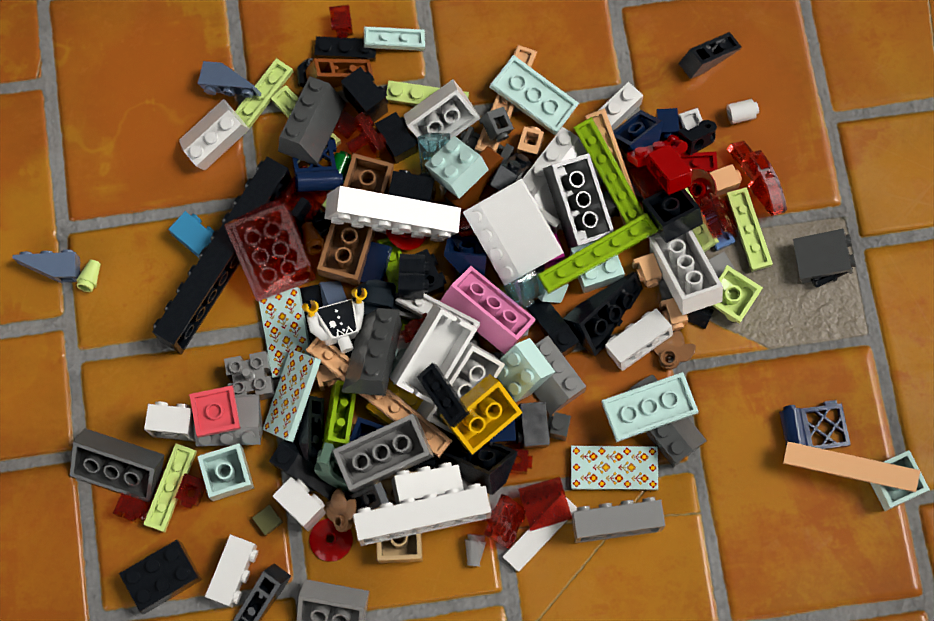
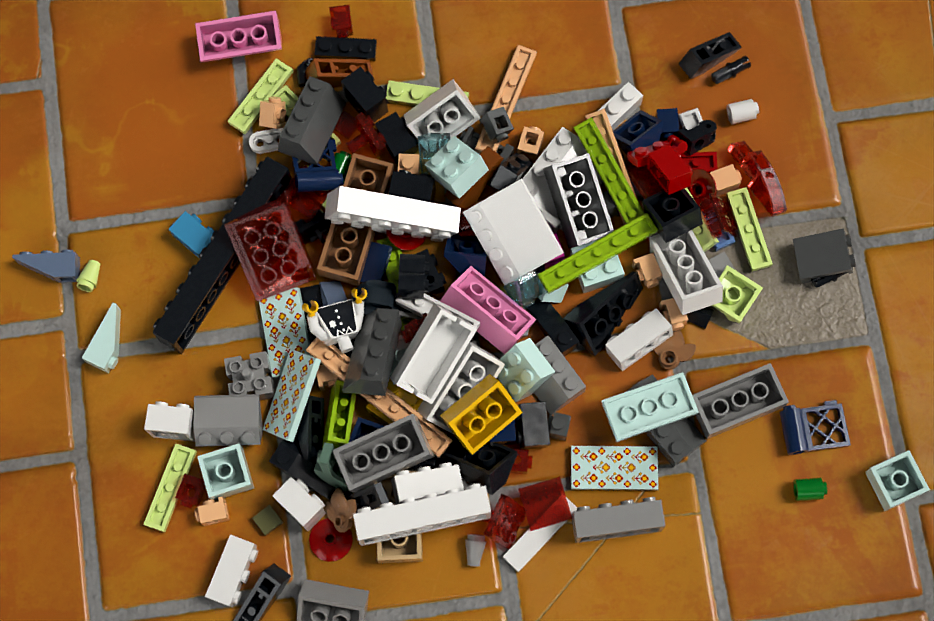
(104, 346): none -> light aqua slope
(116, 464): dark grey slope -> none
(131, 508): clear red brick -> none
(160, 576): black brick -> none
(212, 512): none -> light nougat brick
(213, 135): white slope -> none
(215, 411): coral plate -> none
(219, 78): sand blue slope -> none
(238, 36): none -> bright pink slope
(268, 137): none -> white plate
(272, 113): none -> light nougat brick
(301, 210): black tile -> none
(312, 239): reddish brown cone -> none
(394, 38): light aqua tile -> none
(409, 162): none -> light nougat brick
(443, 395): black plate -> none
(534, 95): light aqua tile -> none
(730, 70): none -> black axle
(739, 401): none -> light grey brick
(809, 489): none -> green brick
(851, 467): light nougat tile -> none

